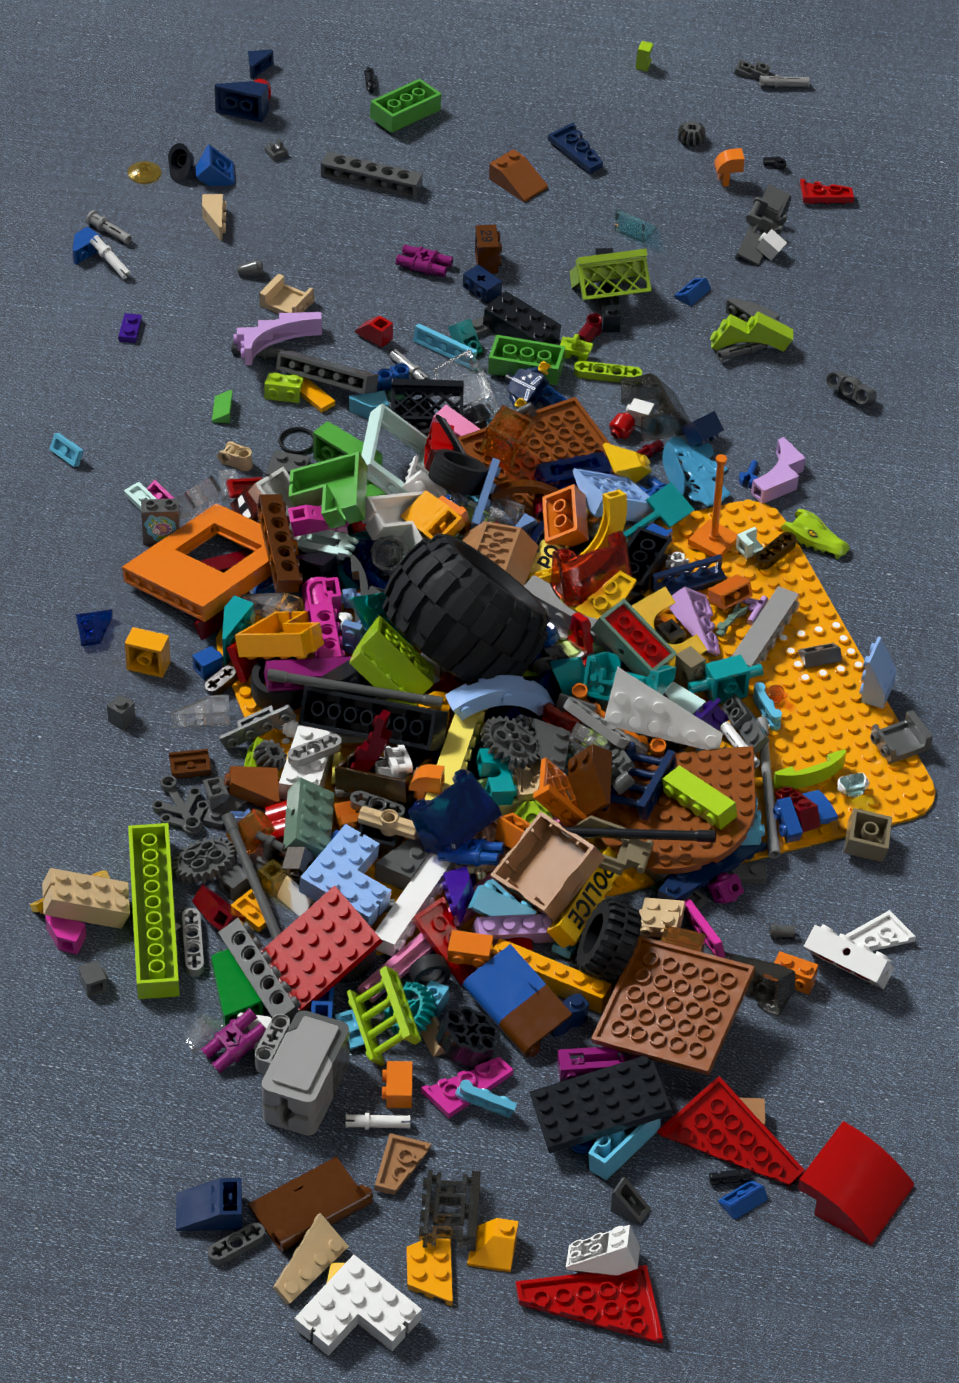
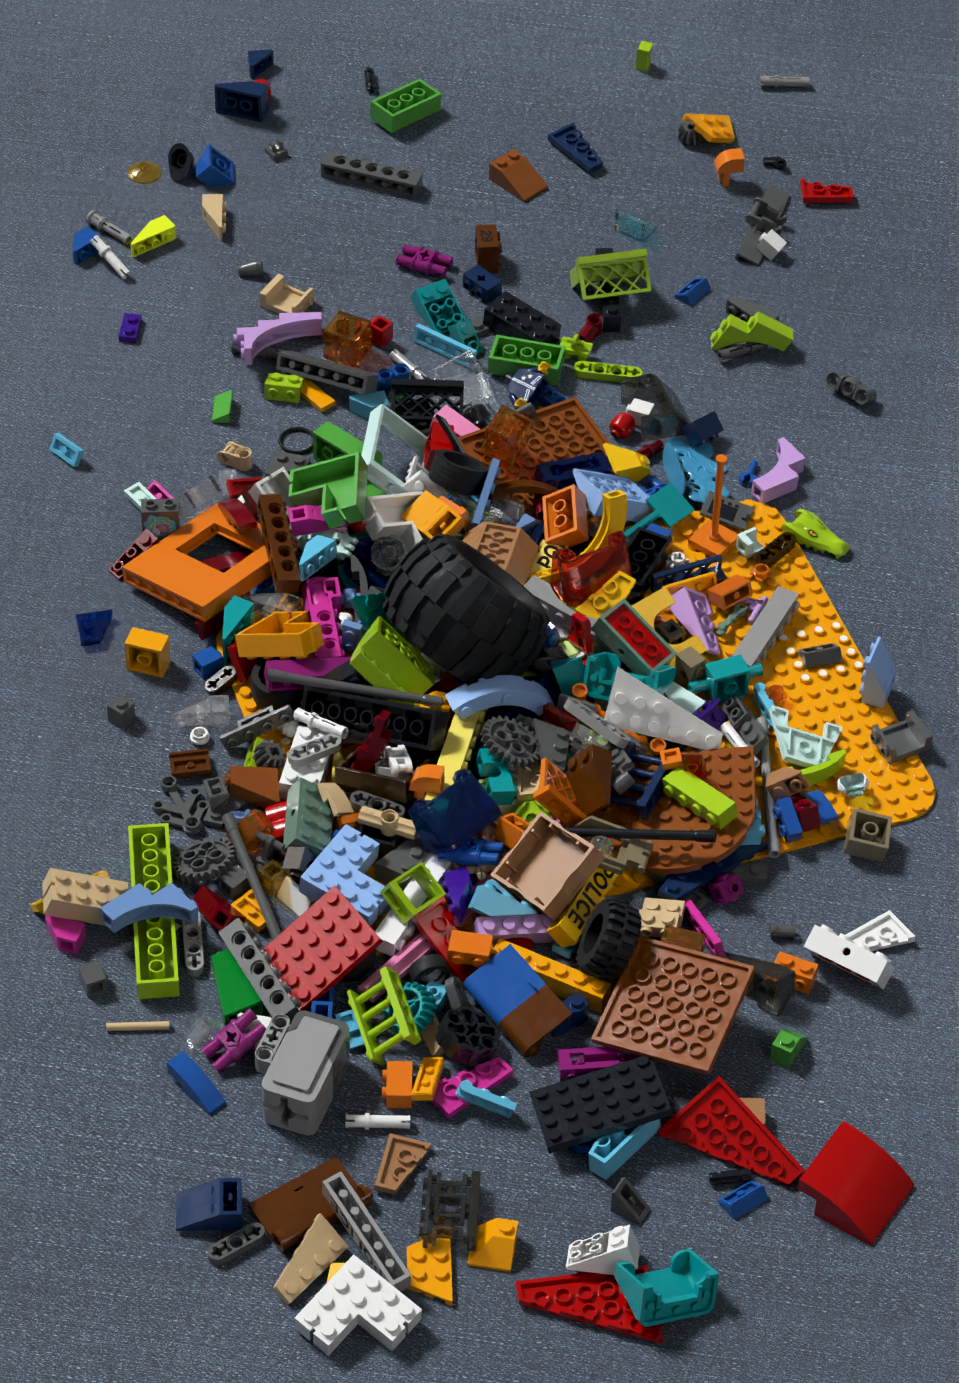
(134, 1026): none -> tan bar
(140, 545): none -> dark red slope
(141, 904): none -> medium blue arch
(153, 235): none -> neon yellow slope
(195, 1083): none -> blue slope
(199, 736): none -> white plate
(237, 514): none -> dark red slope
(314, 720): none -> white pin
(316, 555): none -> medium azure slope
(336, 797): none -> tan slope
(347, 339): none -> clear orange brick
(365, 1231): none -> light grey brick
(400, 902): none -> lime window
(427, 1078): none -> light orange tile
(437, 306): none -> teal slope
(456, 992): none -> dark grey beam
(602, 844): none -> clear gear
(669, 1293): none -> teal windscreen
(671, 758): none -> orange tile
(695, 764): none -> clear red slope
(698, 583): none -> light orange tile
(712, 127): none -> light orange wing
(731, 513): none -> dark grey container
(752, 71): dark grey slope -> none
(761, 572): none -> orange plate
(785, 783): none -> medium nougat slope
(787, 1047): none -> bright green slope
(801, 746): none -> light aqua wing

